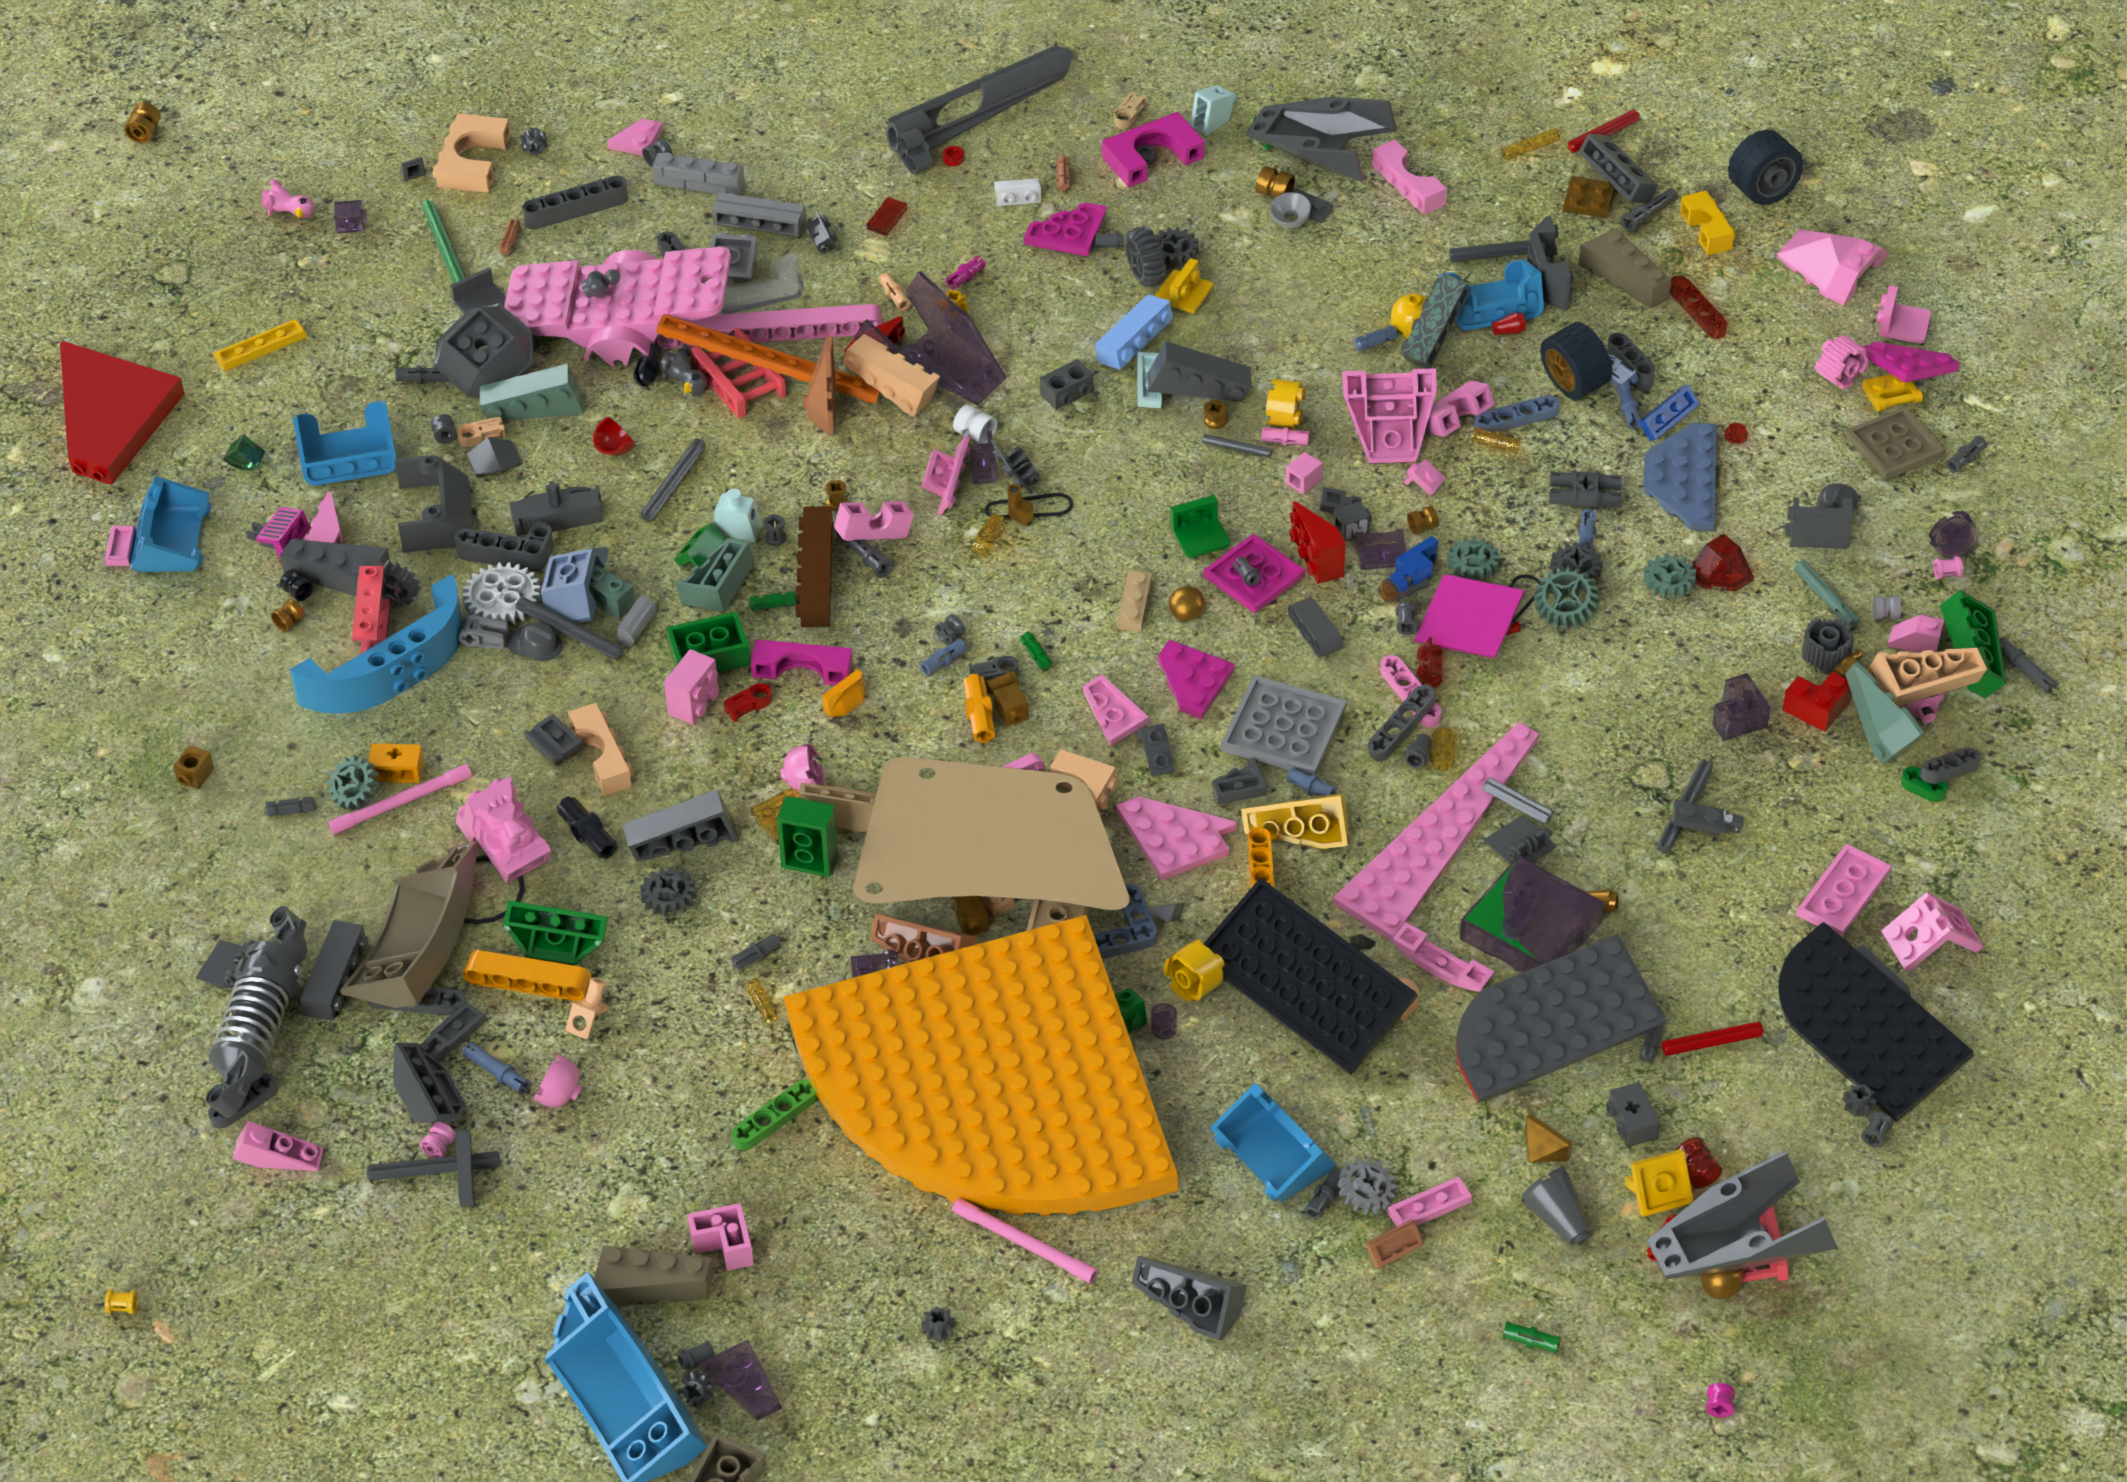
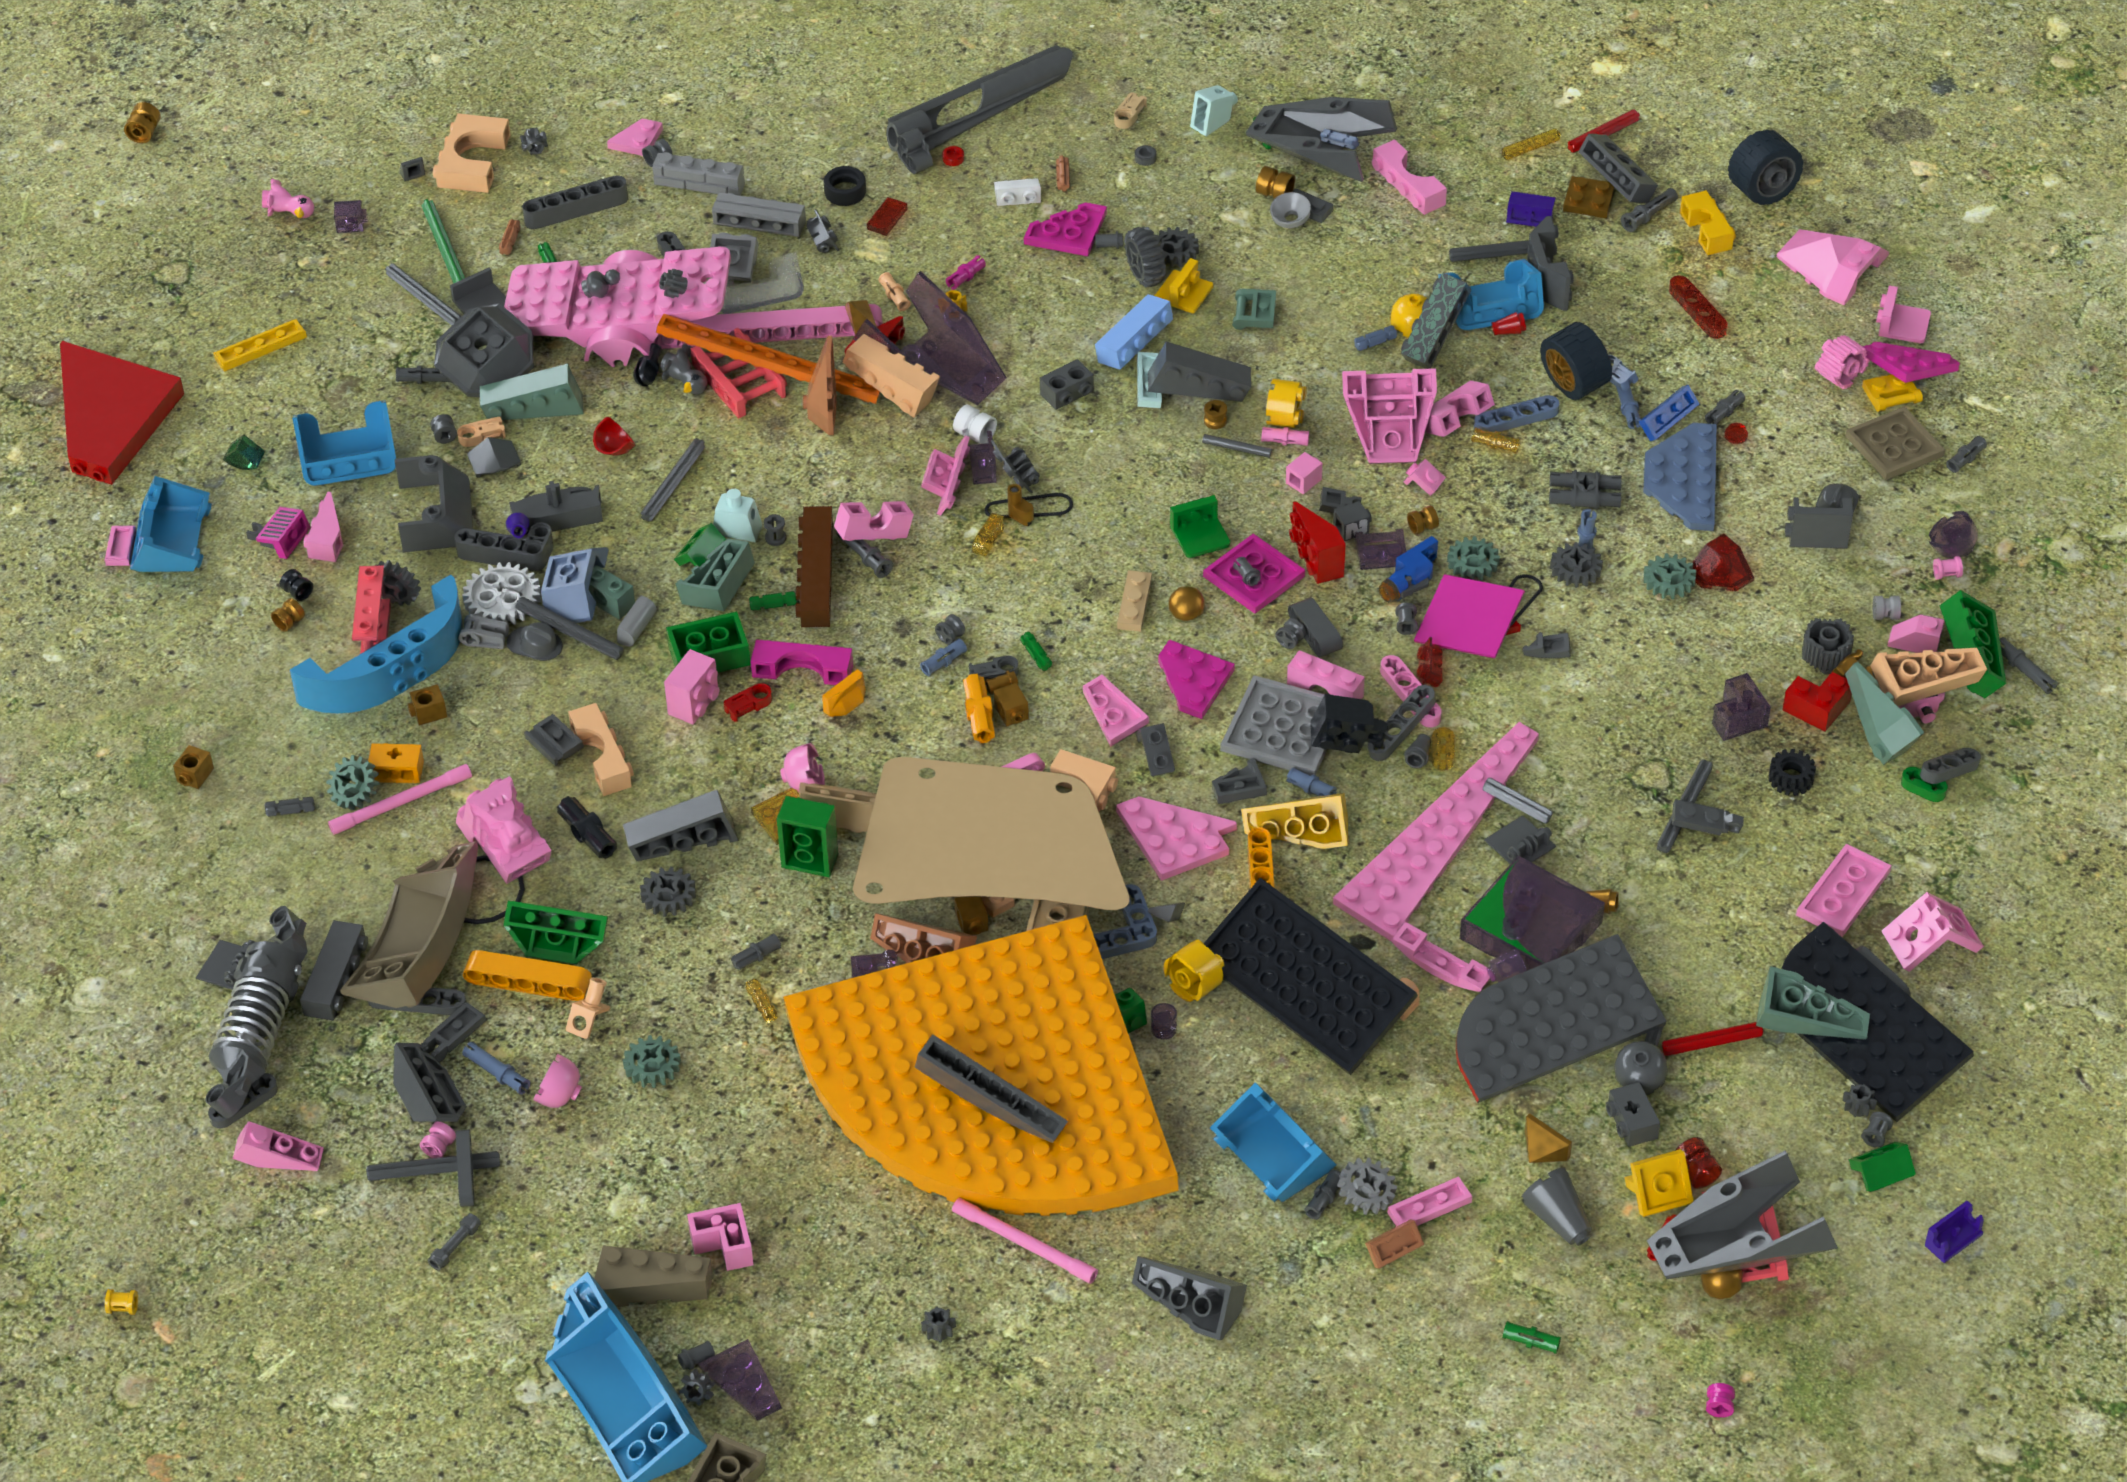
(331, 563): dark grey wedge -> none
(422, 294): none -> axle
(427, 705): none -> pearl gold brick
(440, 1257): none -> dark grey bar
(517, 520): none -> dark purple cone
(546, 253): none -> green axle
(651, 1061): none -> sand green gear
(673, 283): none -> dark grey gear
(772, 1112): bright green beam -> none
(836, 493): pearl gold bush -> none
(840, 175): none -> black tyre
(858, 312): none -> pearl gold slope
(987, 1090): none -> dark grey slope
(1167, 132): dark pink arch -> none
(1262, 308): none -> sand green plate
(1291, 633): none -> dark grey wheel
(1307, 671): none -> bright pink arch
(1339, 139): none -> sand blue axle
(1345, 724): none -> black hinge
(1506, 966): none -> clear purple brick
(1529, 208): none -> dark purple hinge
(1549, 646): none -> dark grey slope
(1574, 583): sand green gear -> none
(1626, 267): dark tan wedge -> none
(1633, 358): dark grey beam -> none
(1643, 1064): none -> dark grey cylinder
(1725, 407): none -> dark grey pin
(1788, 782): none -> black tyre
(1801, 1008): none -> sand green wedge
(1827, 595): sand green axle -> none
(1884, 1165): none -> green panel
(1954, 1232): none -> dark purple hinge

